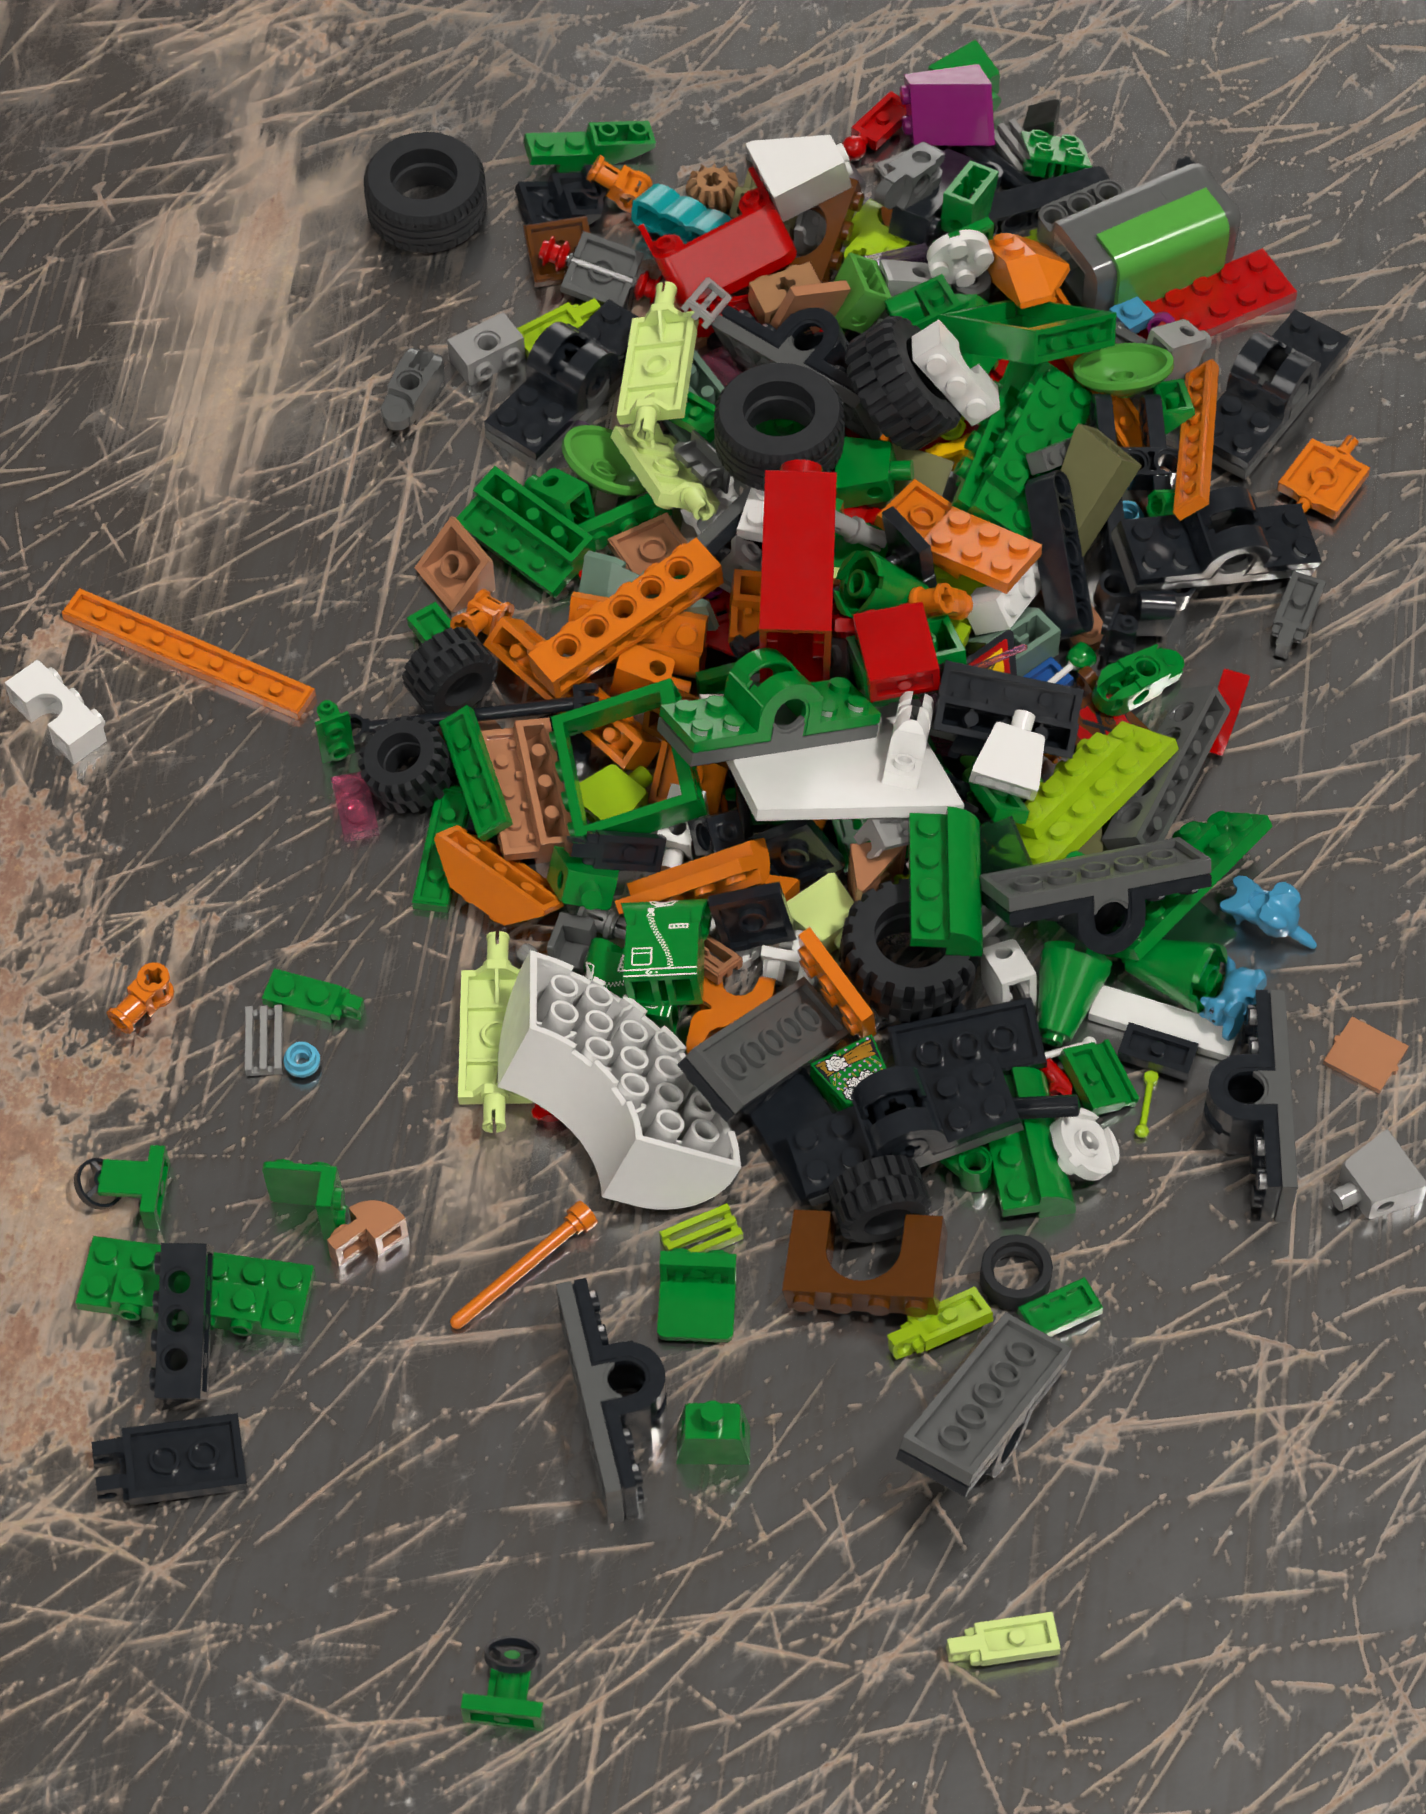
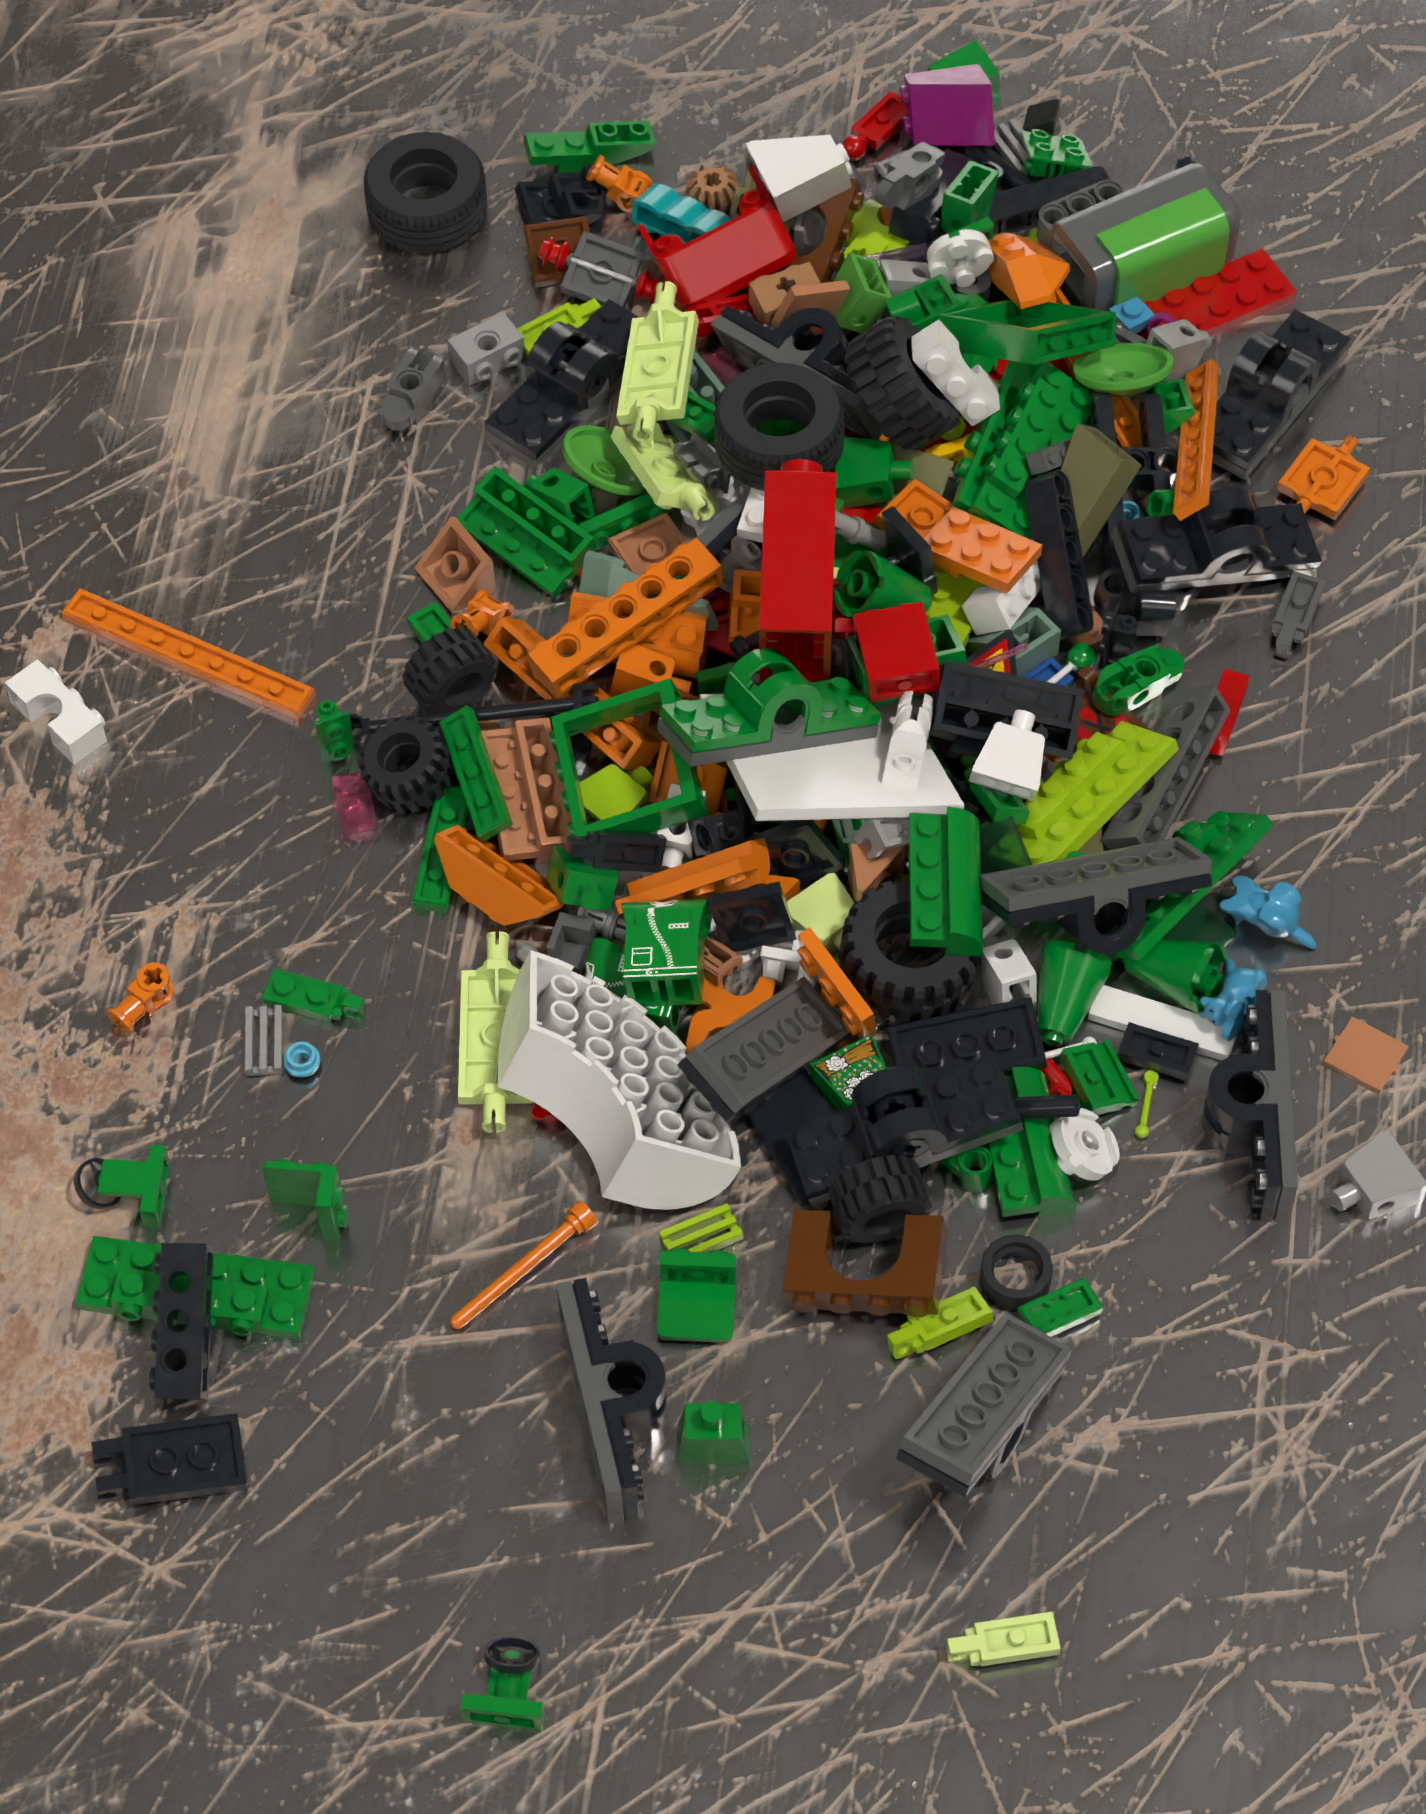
(371, 1225): nougat brick -> none
(700, 310): light grey tile -> none
(943, 601): orange connector -> none

